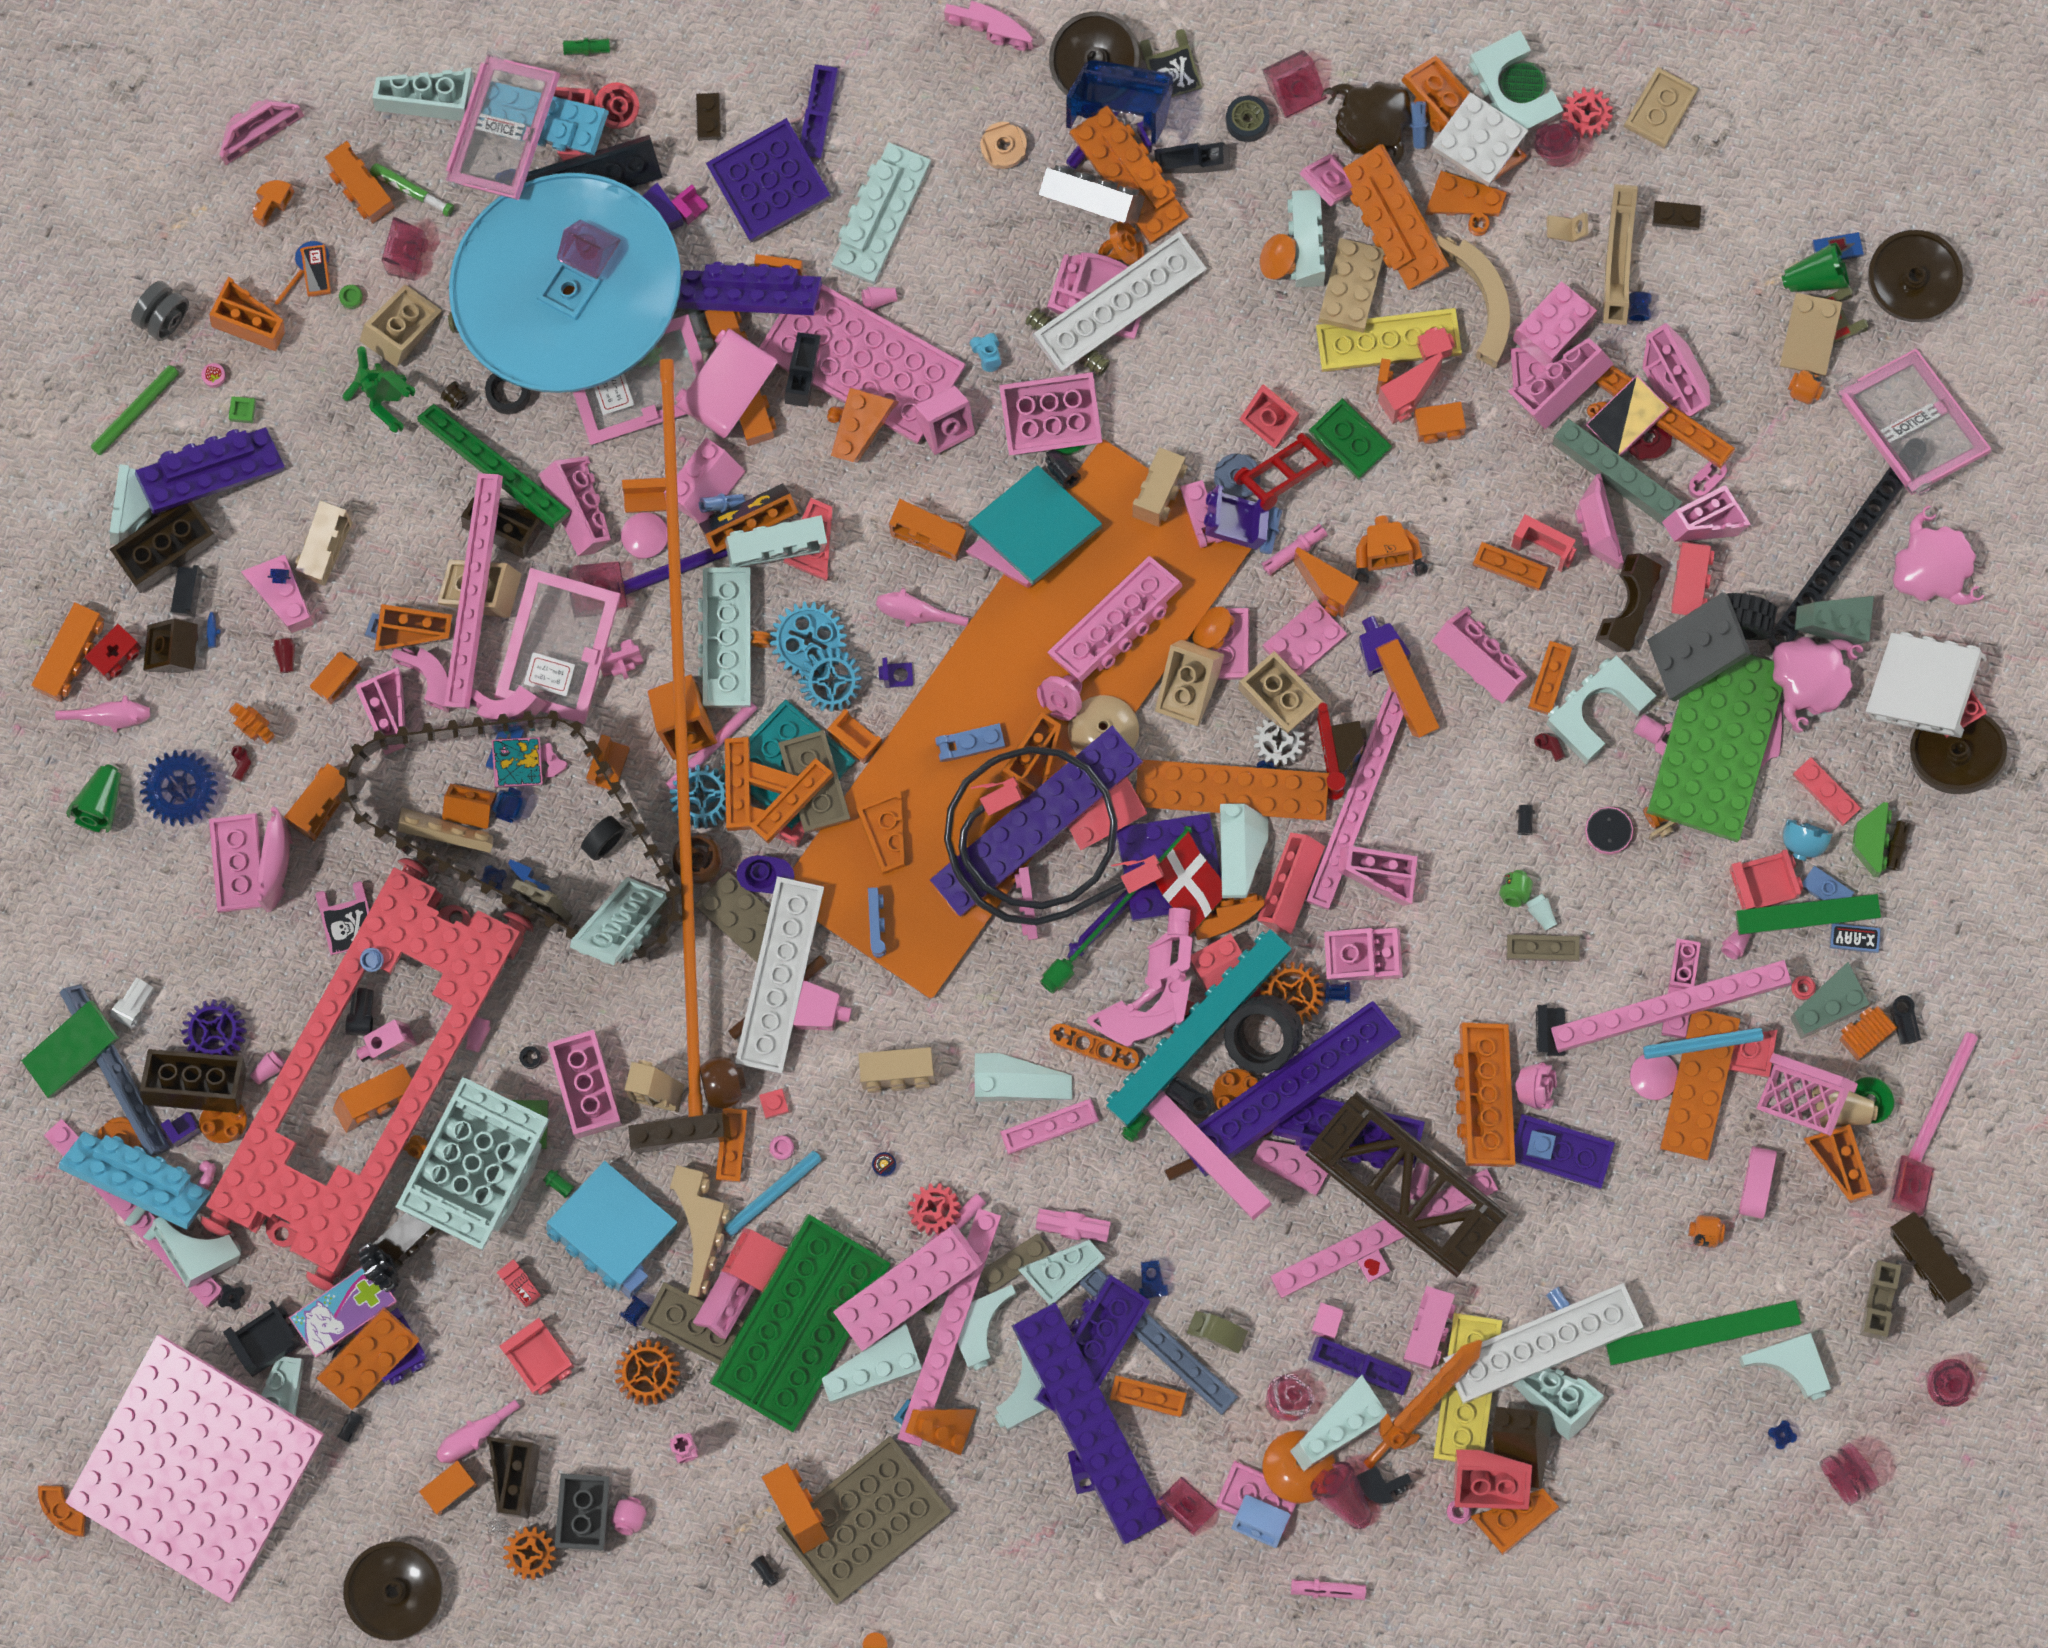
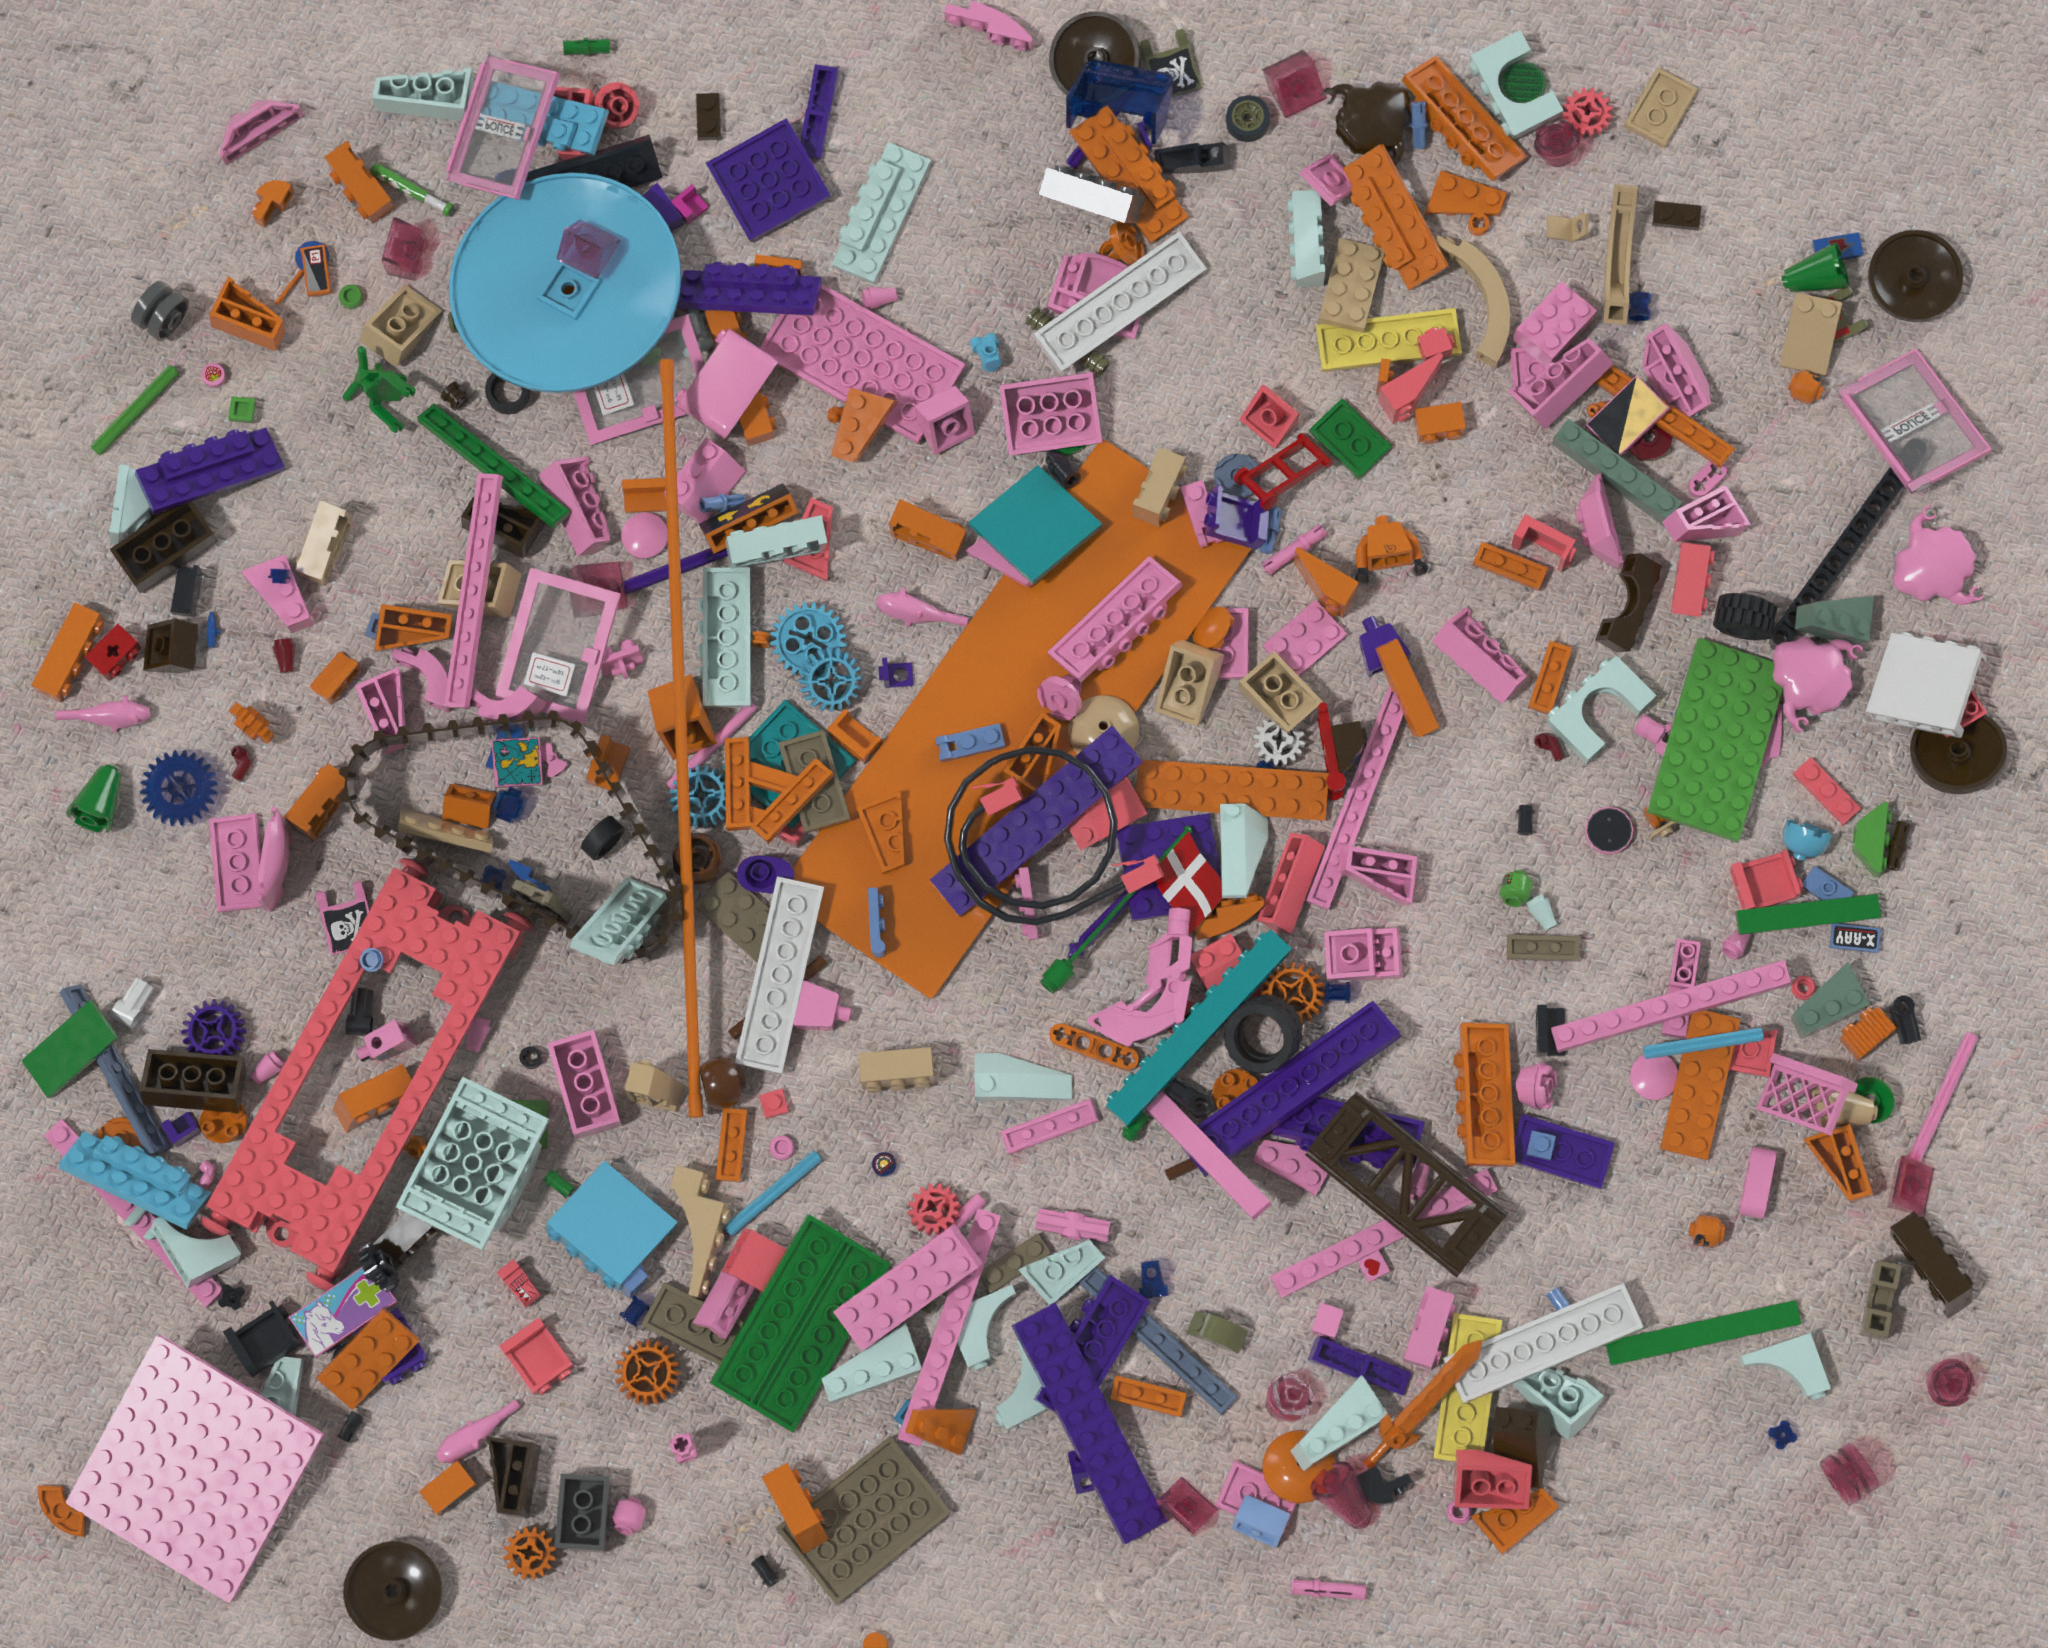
(695, 1129): dark brown arch -> none
(802, 369): black slope -> none
(1003, 158): light nougat plate -> none
(1278, 257): orange dish -> none
(1479, 139): white plate -> none
(1698, 646): dark grey plate -> none

